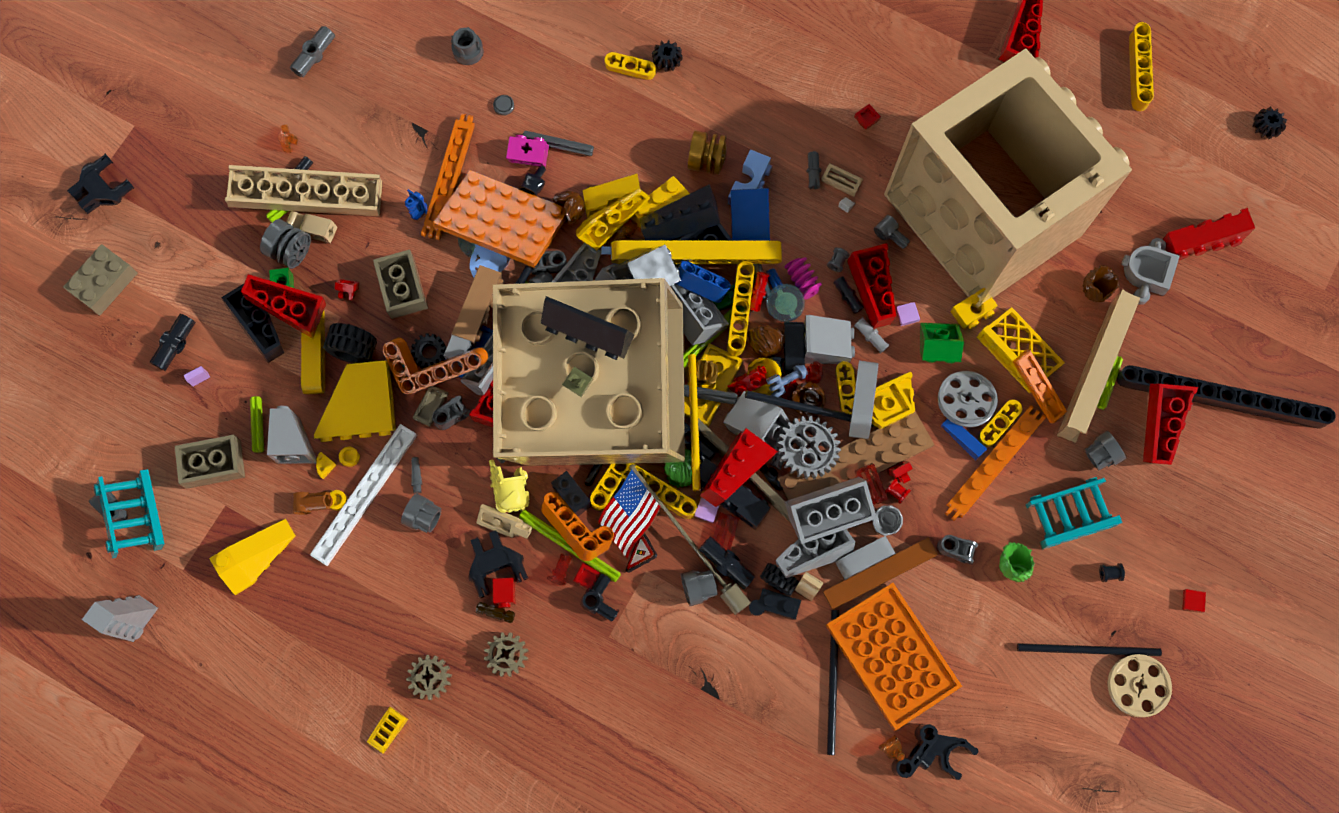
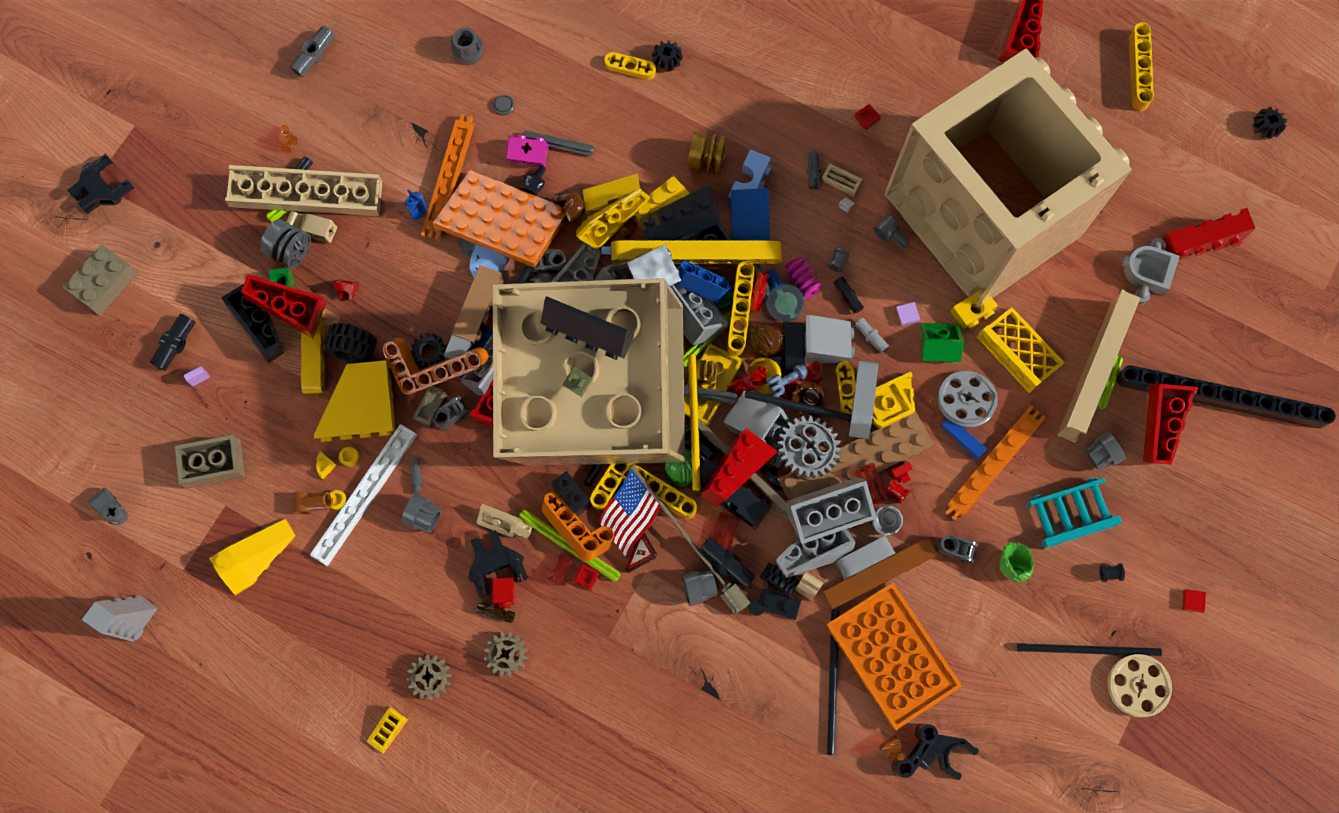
(146, 501): teal fence -> none
(256, 424): lime axle -> none
(288, 438): light grey slope -> none
(400, 284): dark tan brick -> none
(509, 492): light yellow helmet -> none
(596, 592): black axle -> none
(706, 511): lavender tile -> none
(874, 283): red wedge -> none
(995, 436): yellow beam -> none
(1039, 386): orange tile -> none
(1100, 284): reddish brown hair -> none

